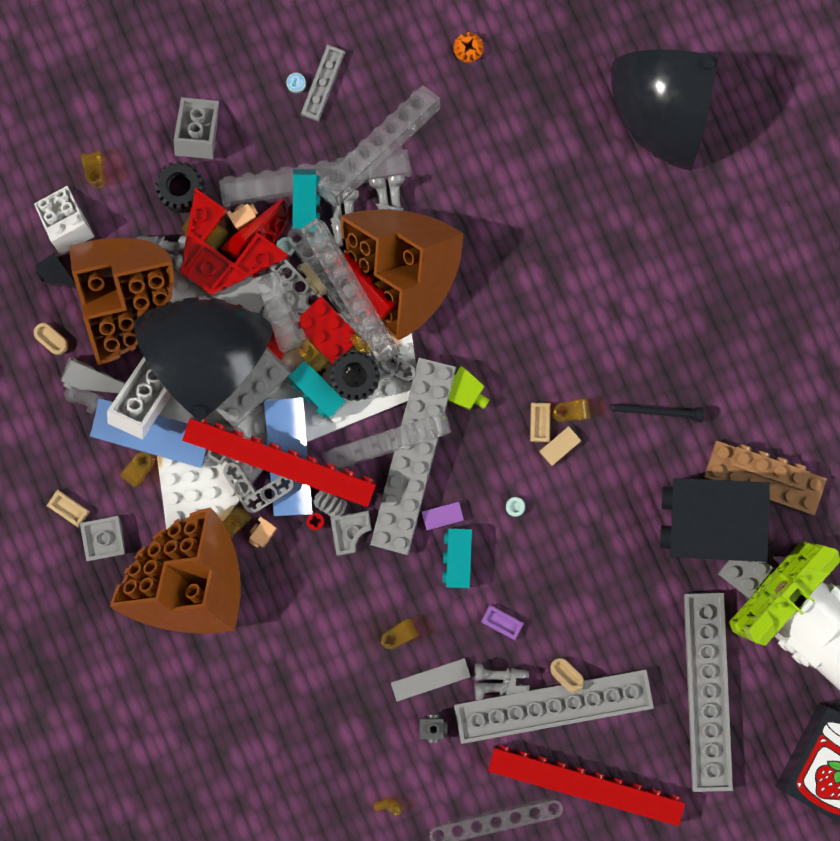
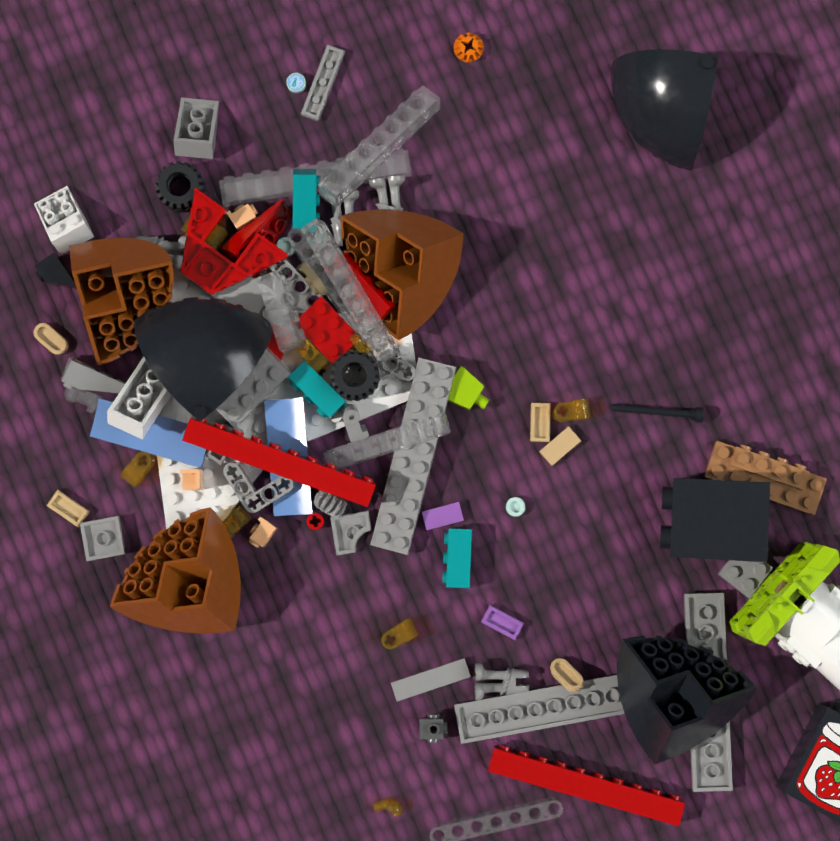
(94, 165): clear yellow piece -> none
(192, 479): none -> light nougat panel
(351, 420): none -> light grey leg
(677, 693): none -> black brick

